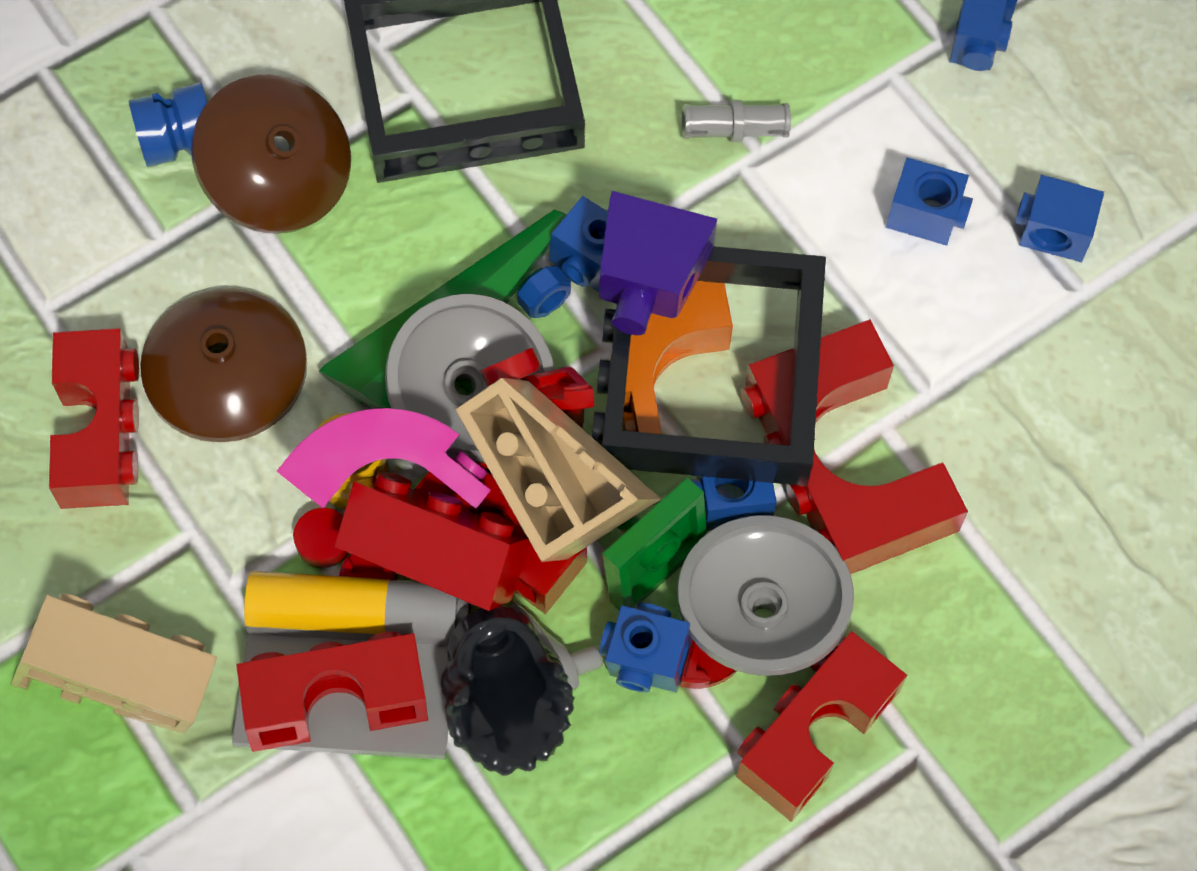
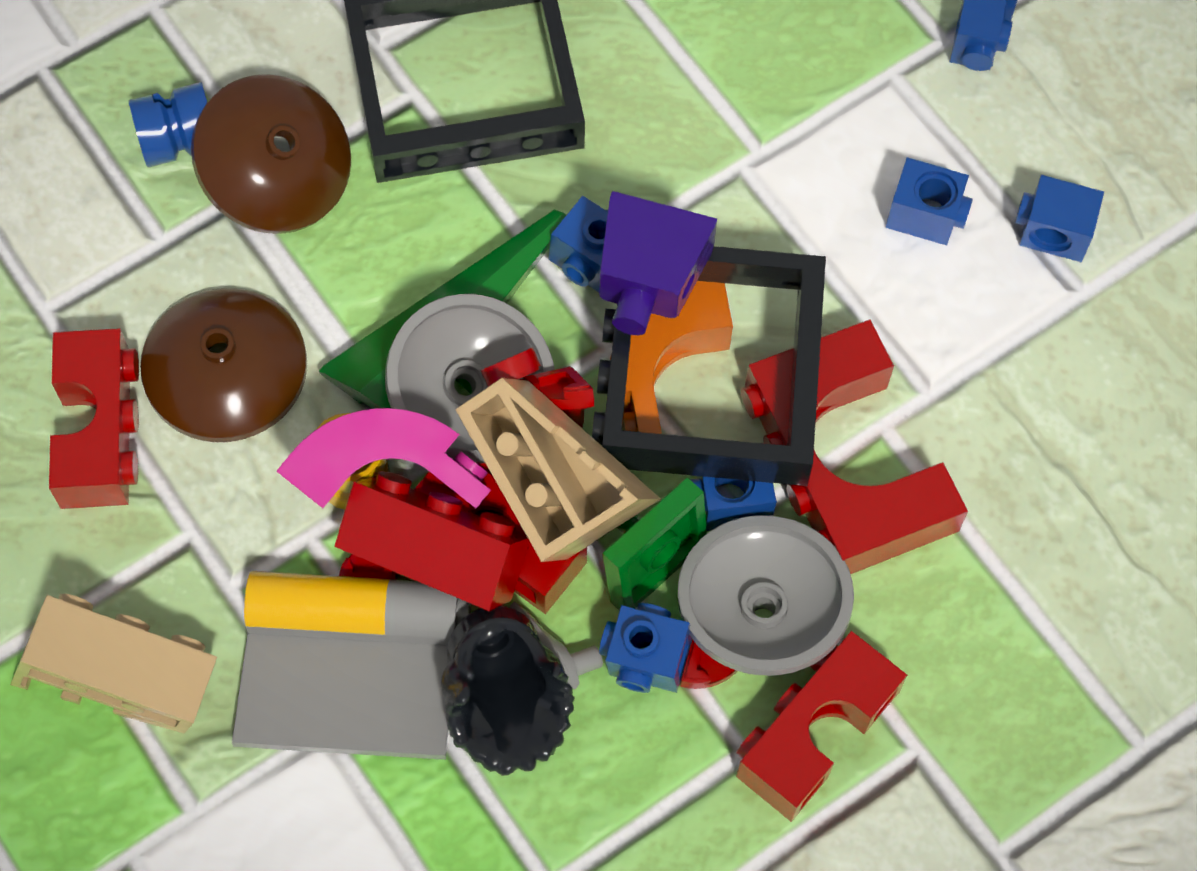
(283, 688): red arch -> none
(316, 537): red tile -> none
(544, 291): blue tile -> none
(736, 121): light grey pin -> none

